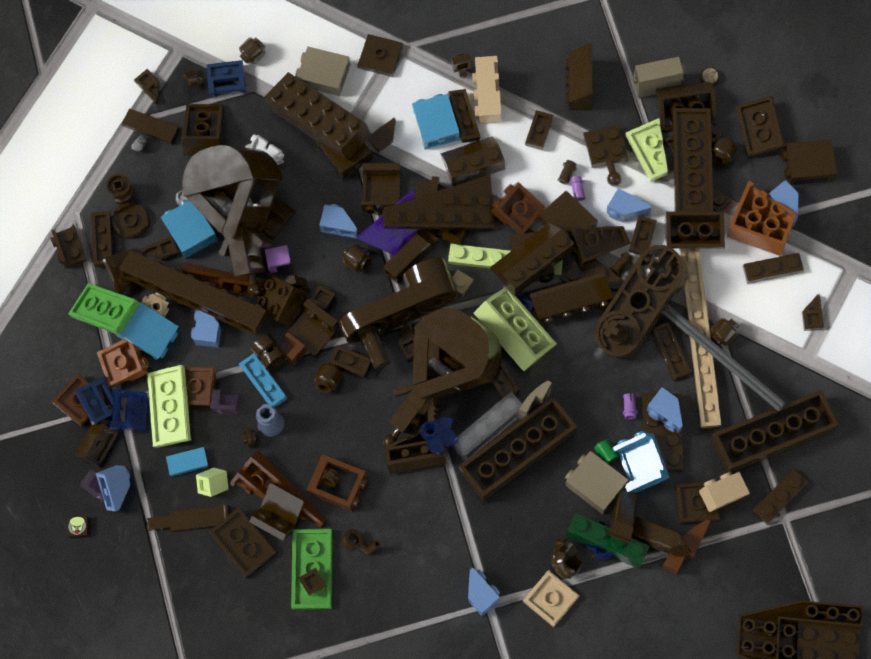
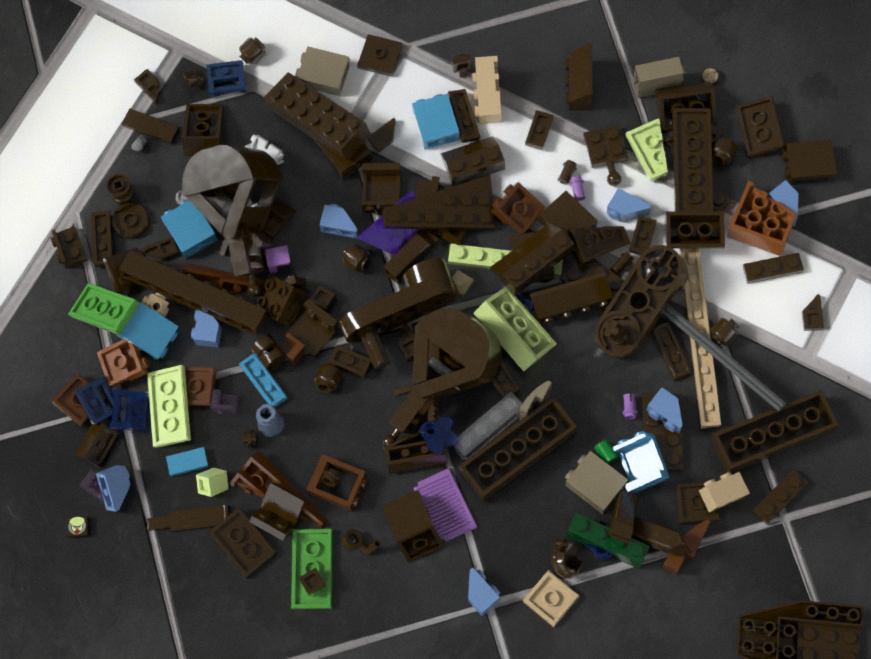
(412, 526): none -> dark brown slope
(446, 505): none -> medium lavender window

